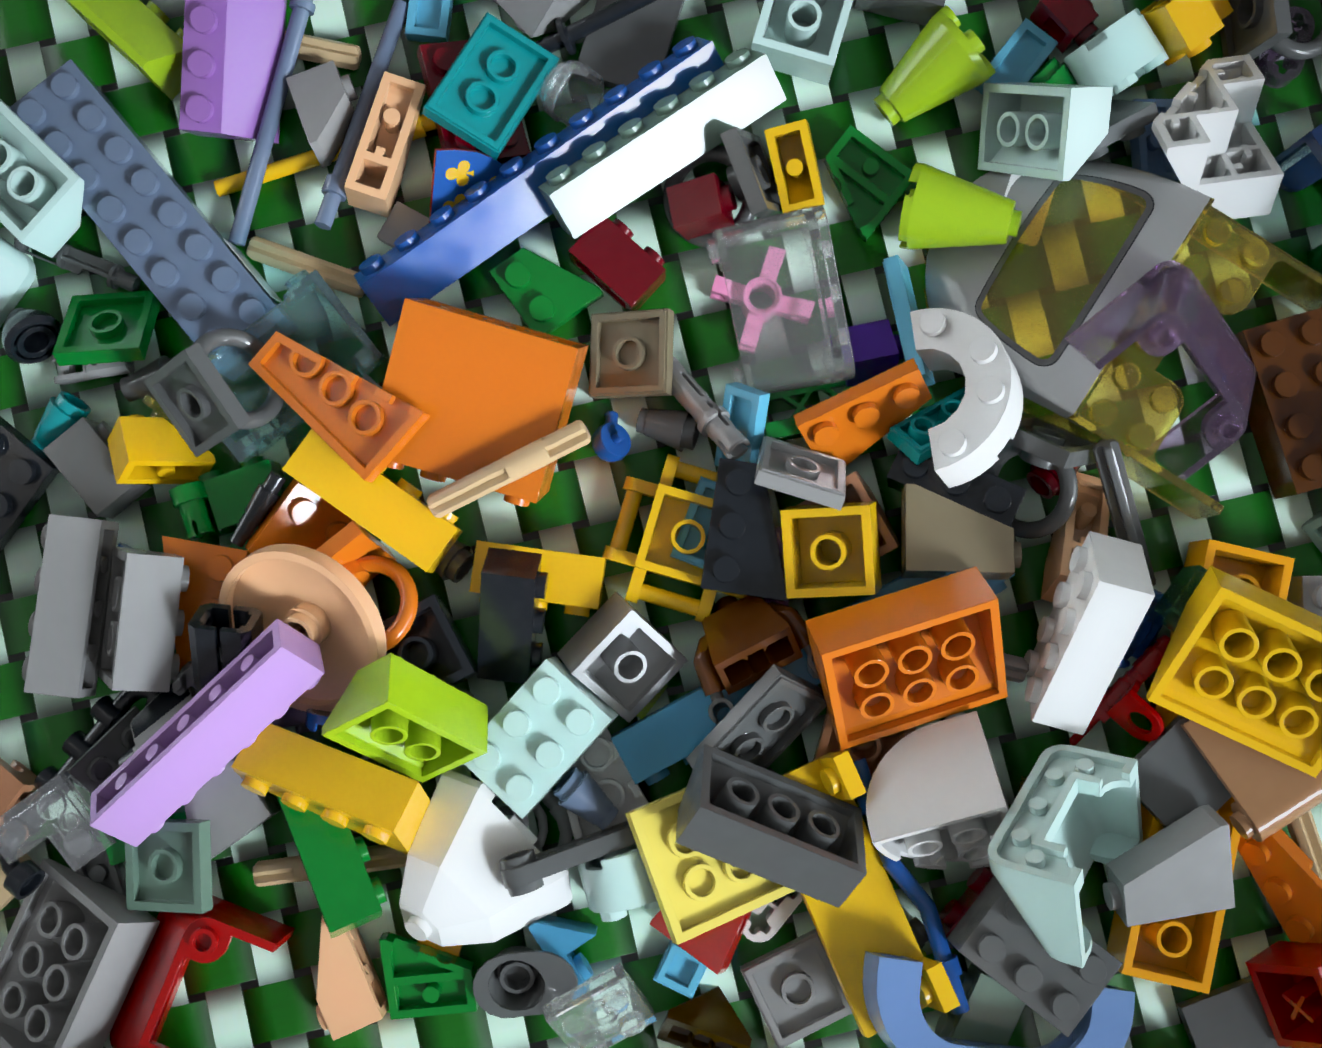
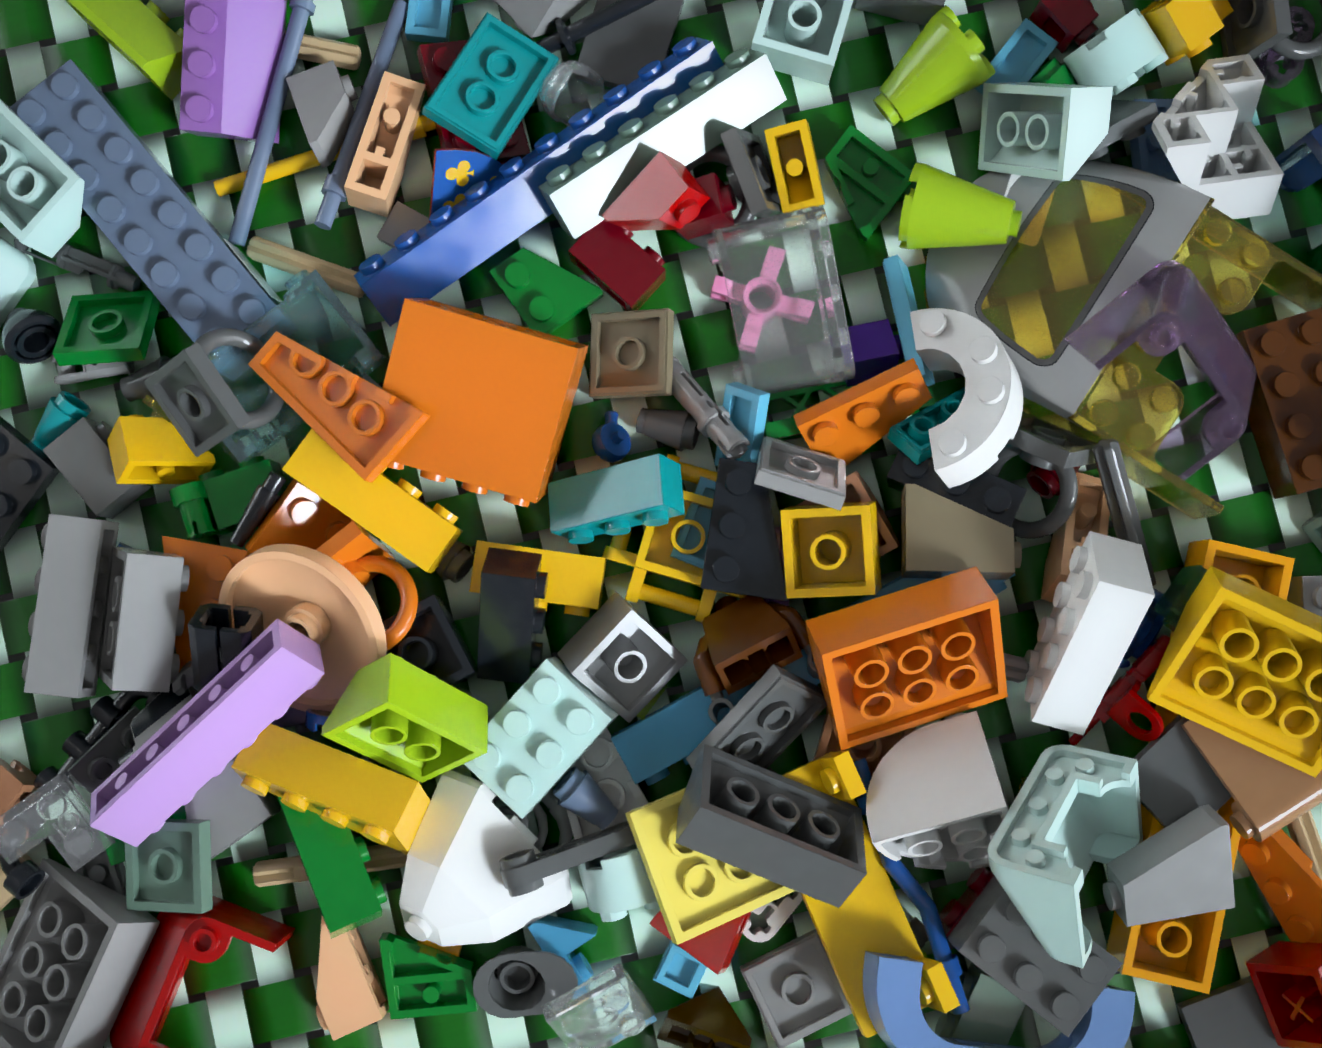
(509, 468): tan axle -> none
(616, 499): none -> teal brick
(658, 198): none -> slope

